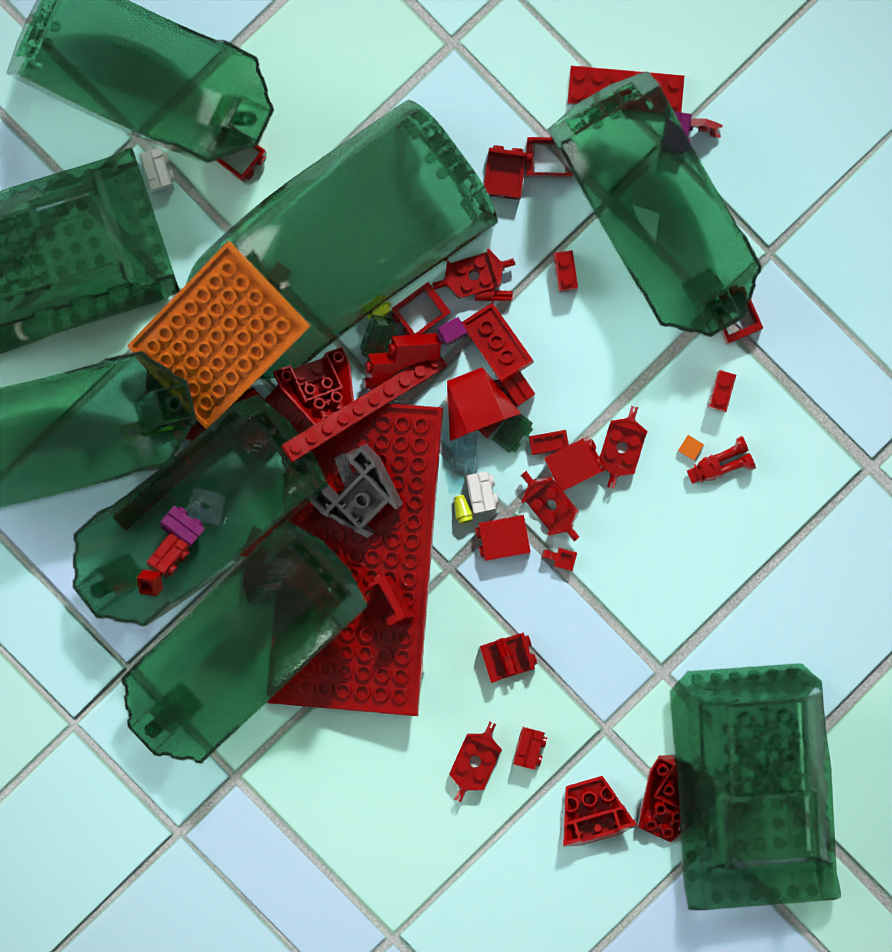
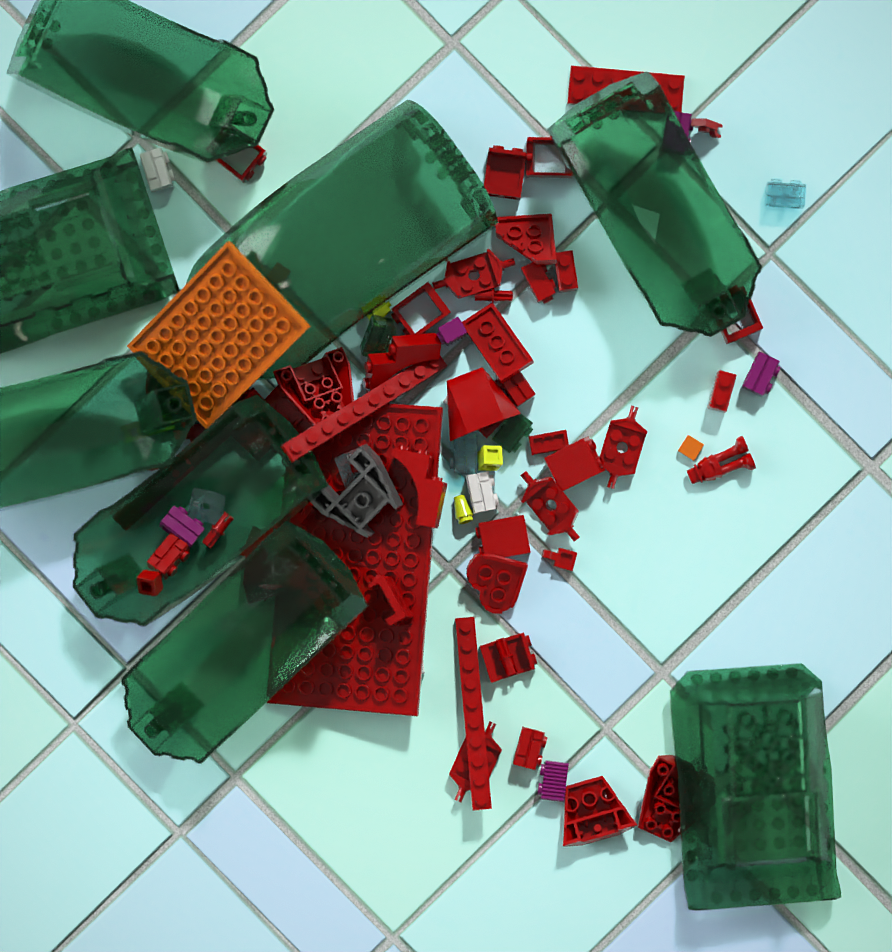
(217, 530): none -> red axle
(430, 491): none -> red arch
(473, 713): none -> red plate
(489, 458): none -> neon yellow brick
(497, 580): none -> red plate
(529, 236): none -> red plate
(540, 285): none -> red brick
(554, 780): none -> magenta brick
(760, 374): none -> magenta brick
(785, 194): none -> clear light blue brick

